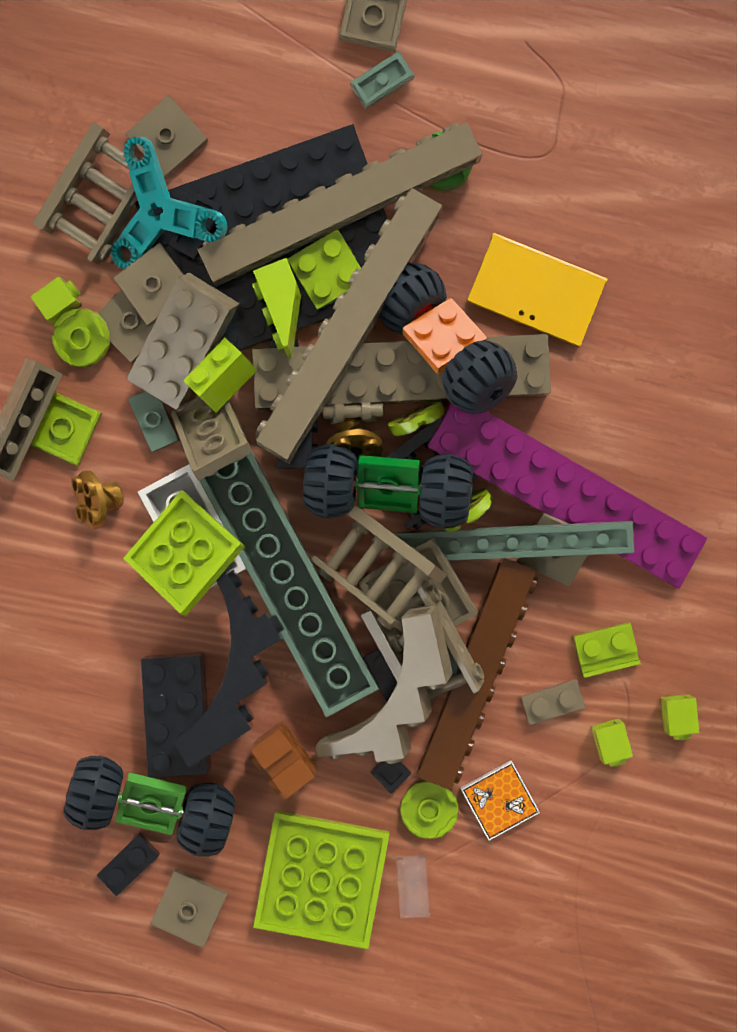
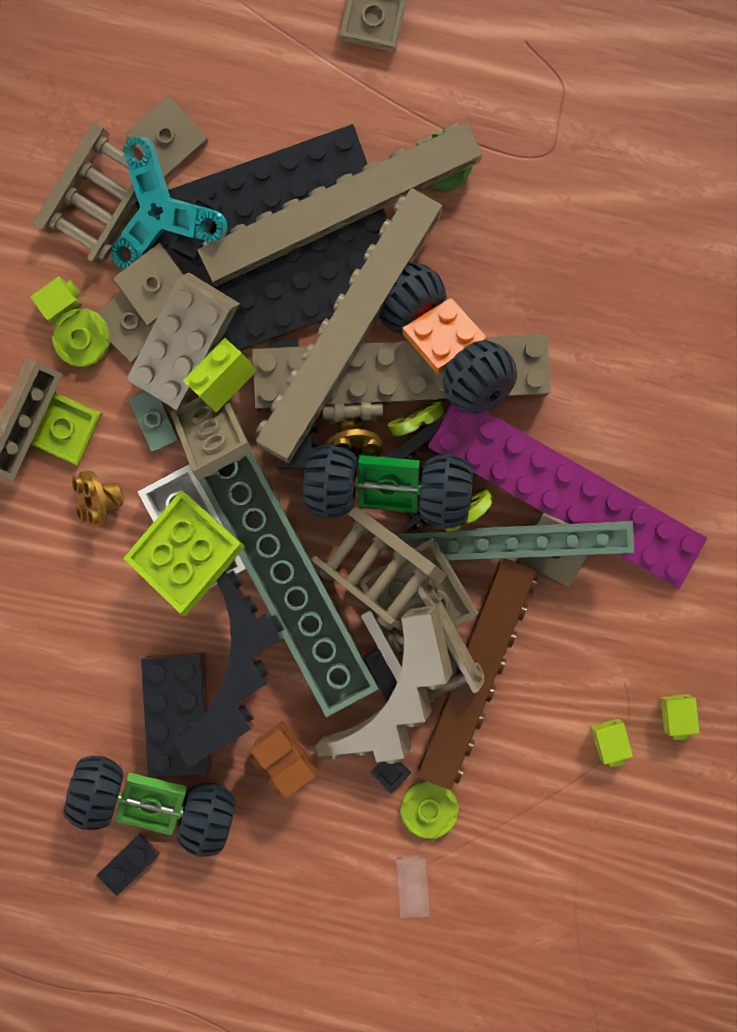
(189, 908): dark tan plate -> none
(282, 298): lime slope -> none
(321, 879): lime plate -> none
(325, 269): lime plate -> none
(382, 80): sand green plate -> none
(500, 800): tile -> none
(530, 283): yellow container -> none
(552, 701): dark tan plate -> none
(606, 649): lime plate -> none

